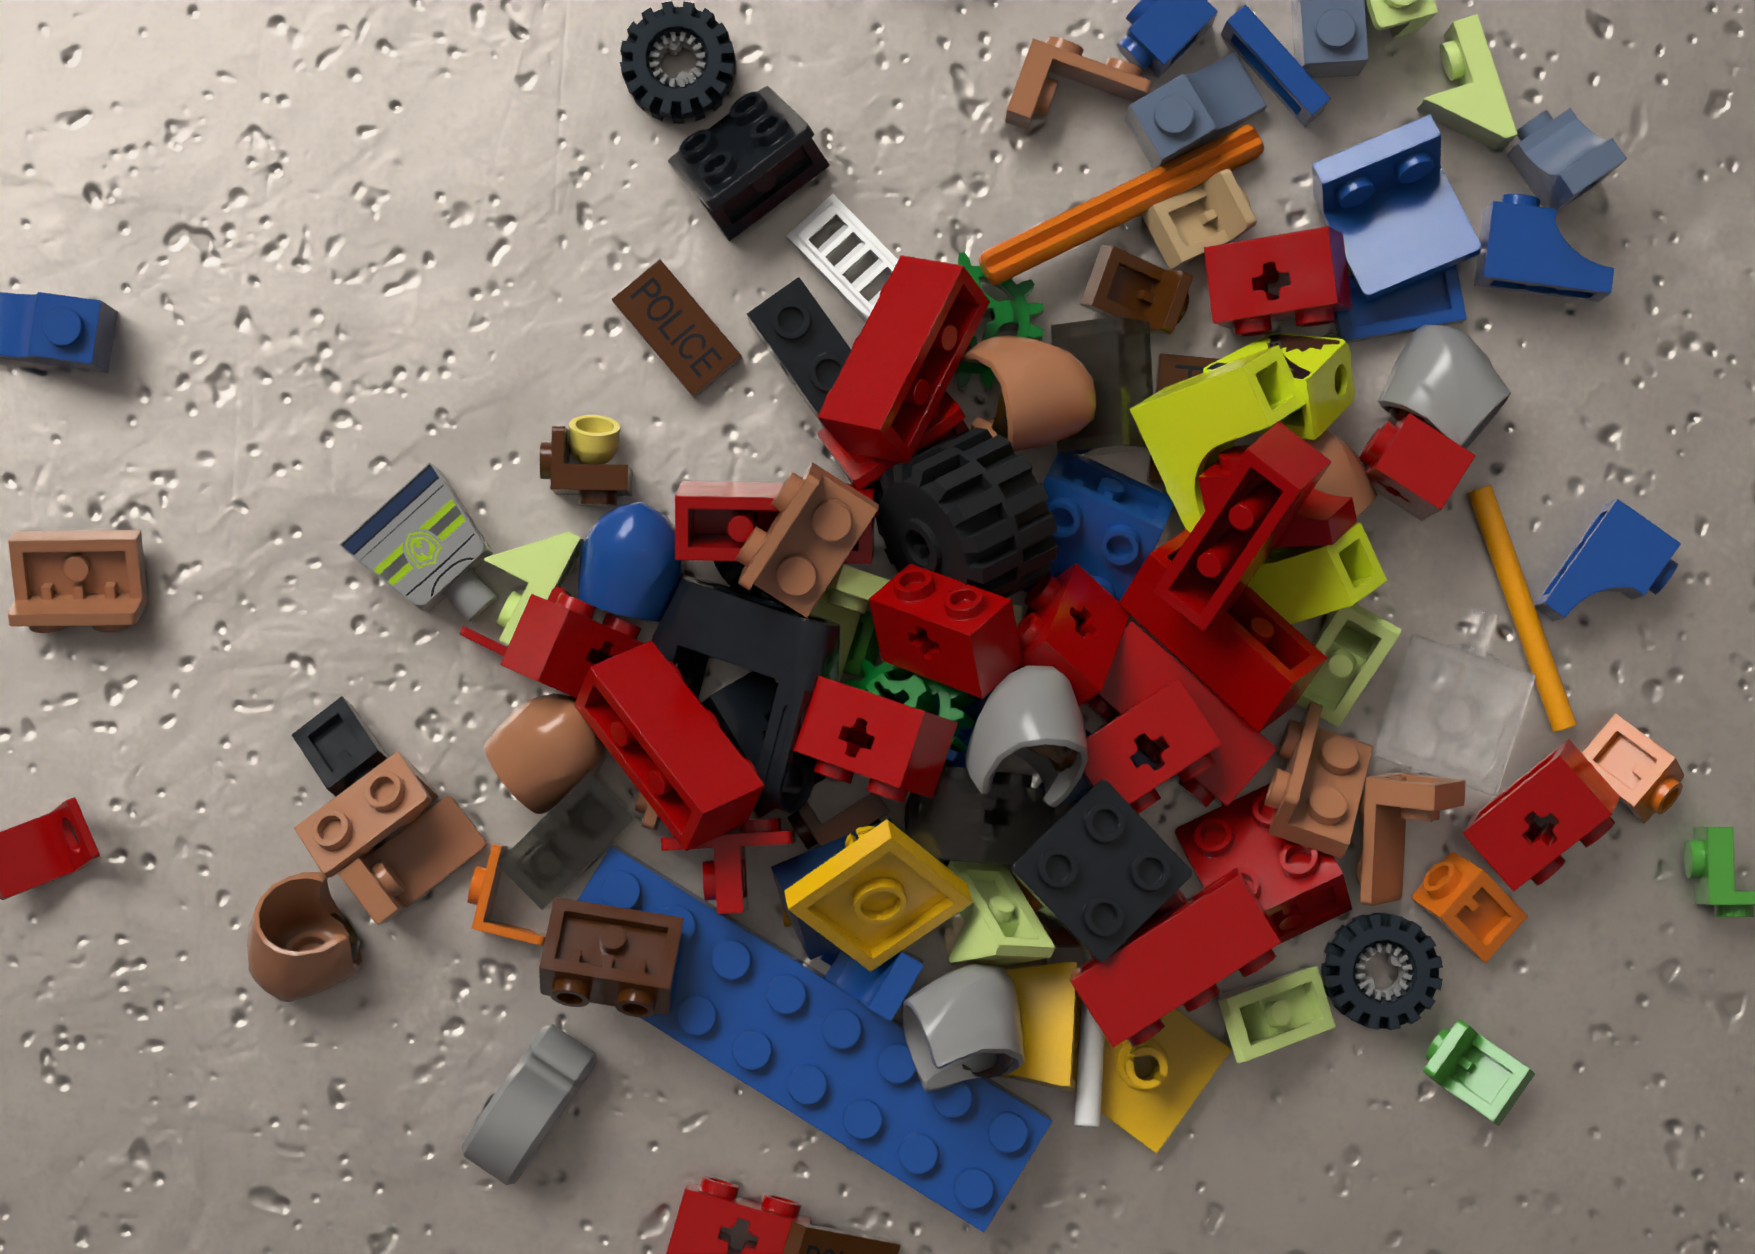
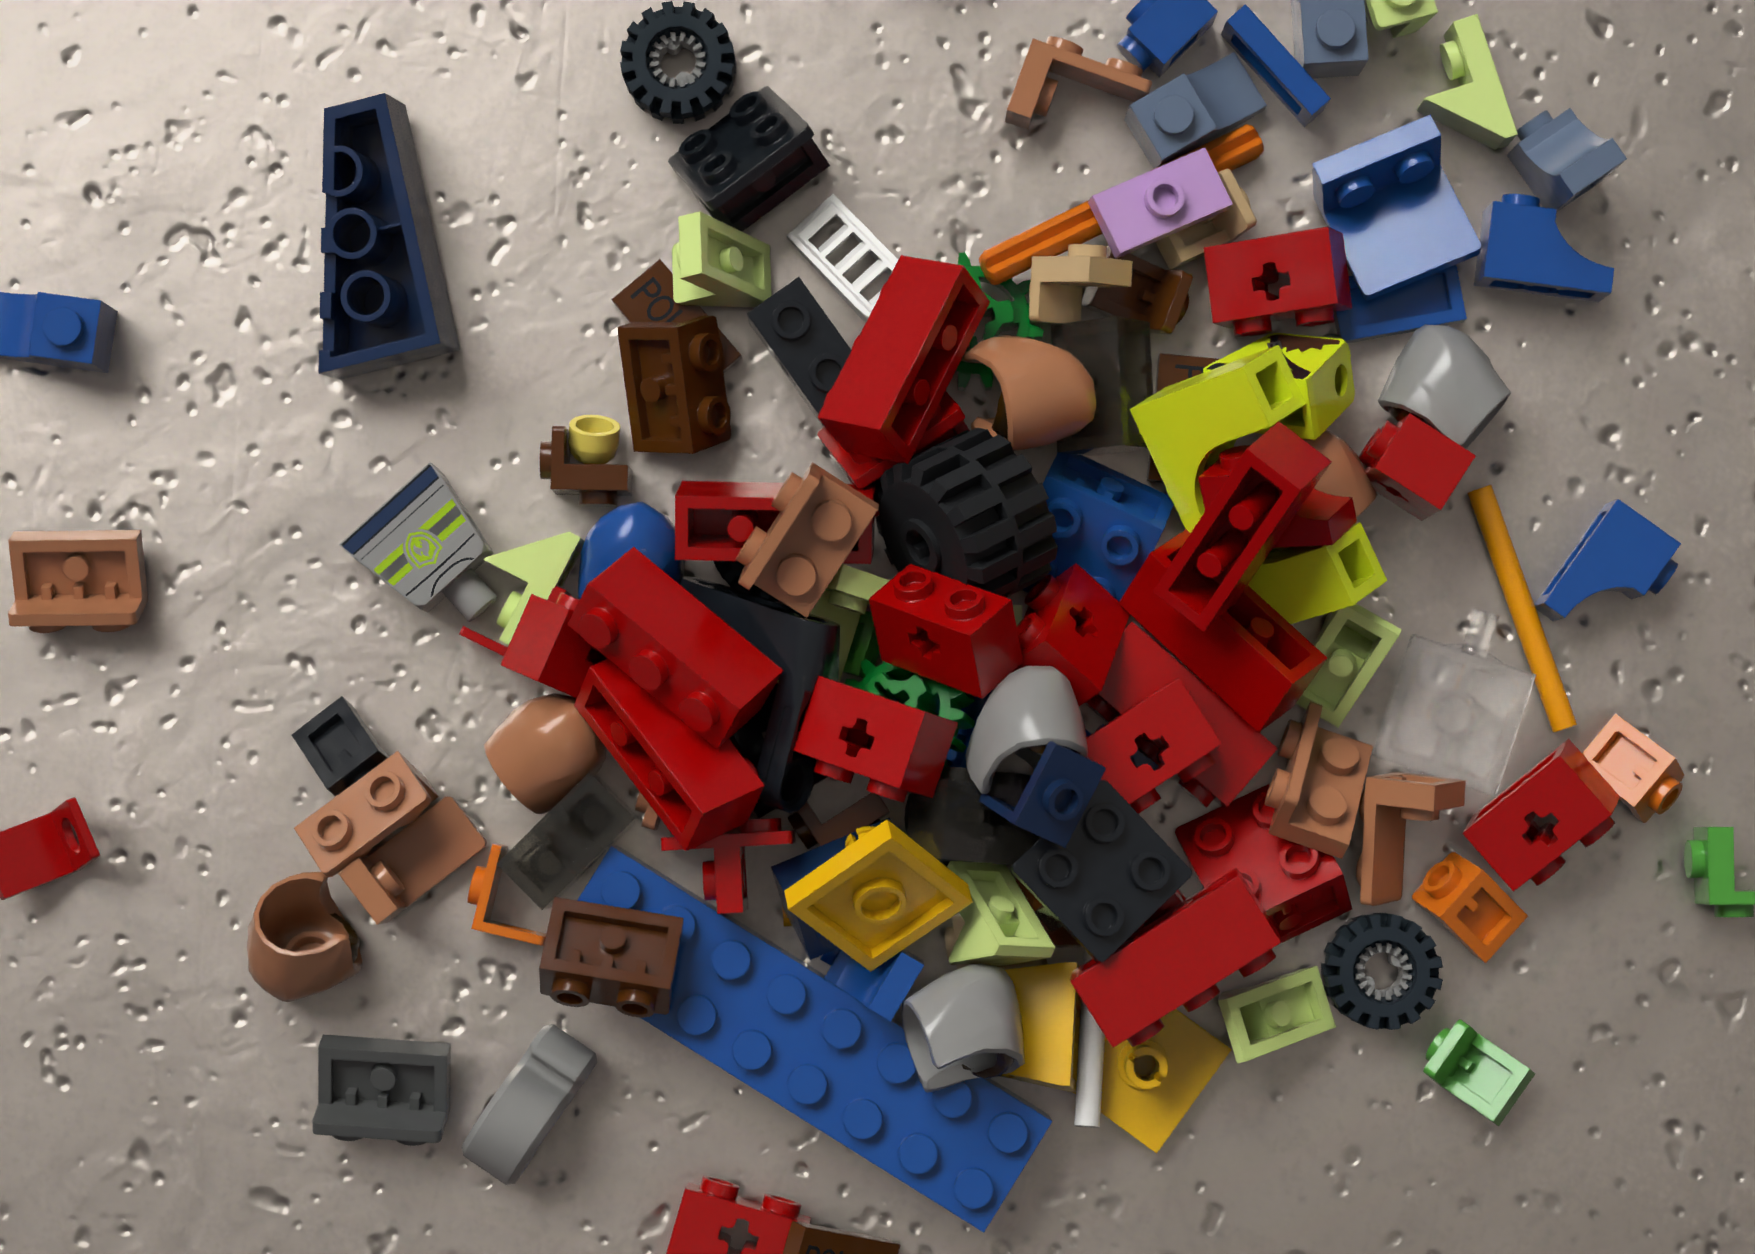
(381, 260): none -> dark blue wedge
(382, 1089): none -> dark grey bracket
(674, 647): none -> red brick
(675, 385): none -> reddish brown bracket
(719, 264): none -> yellowish green slope
(1053, 795): none -> dark blue bracket
(1059, 281): none -> tan bracket
(1160, 203): none -> lavender plate

